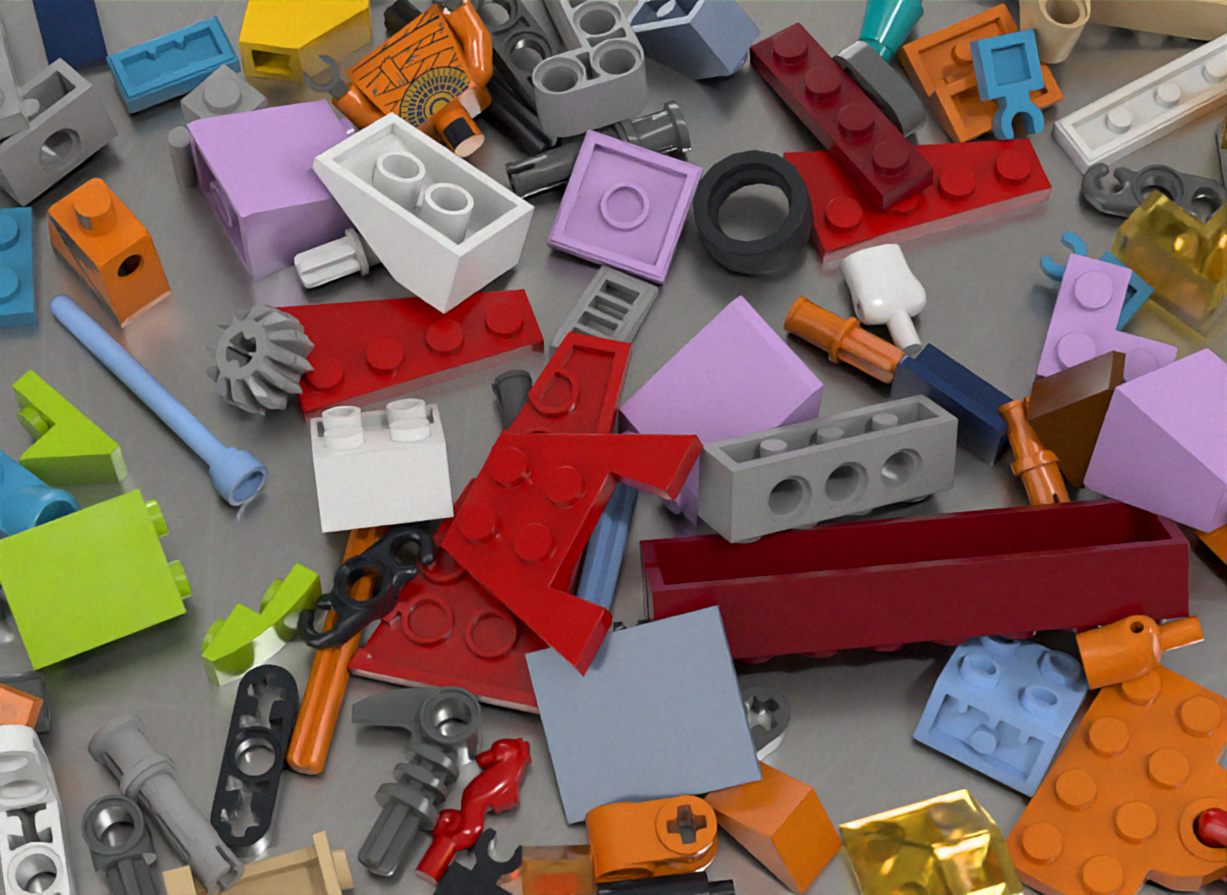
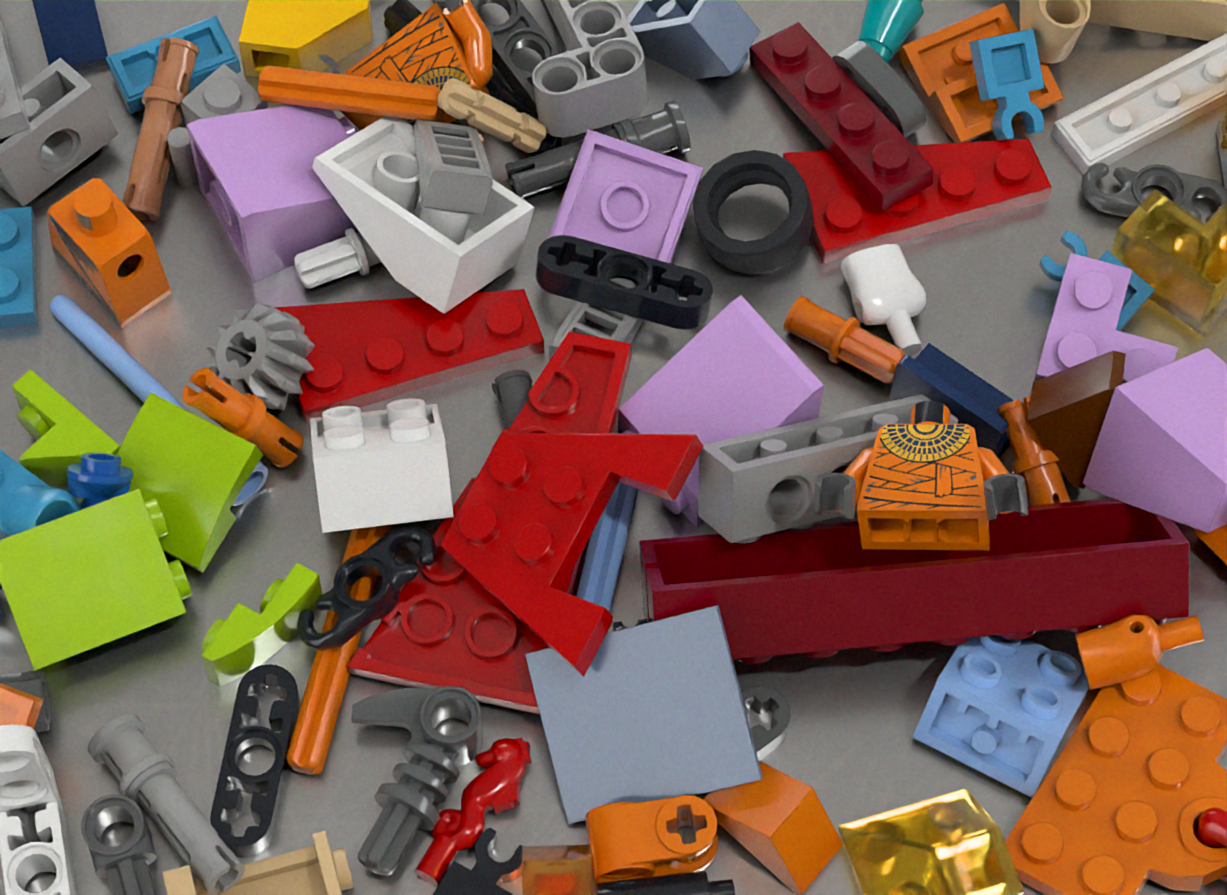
(98, 478): none -> blue plate
(161, 115): none -> nougat pin
(192, 474): none -> lime slope
(243, 416): none -> orange pin
(348, 93): none -> orange axle
(452, 167): none -> light grey slope
(491, 115): none -> tan axle
(659, 307): none -> black beam
(923, 486): none -> orange torso

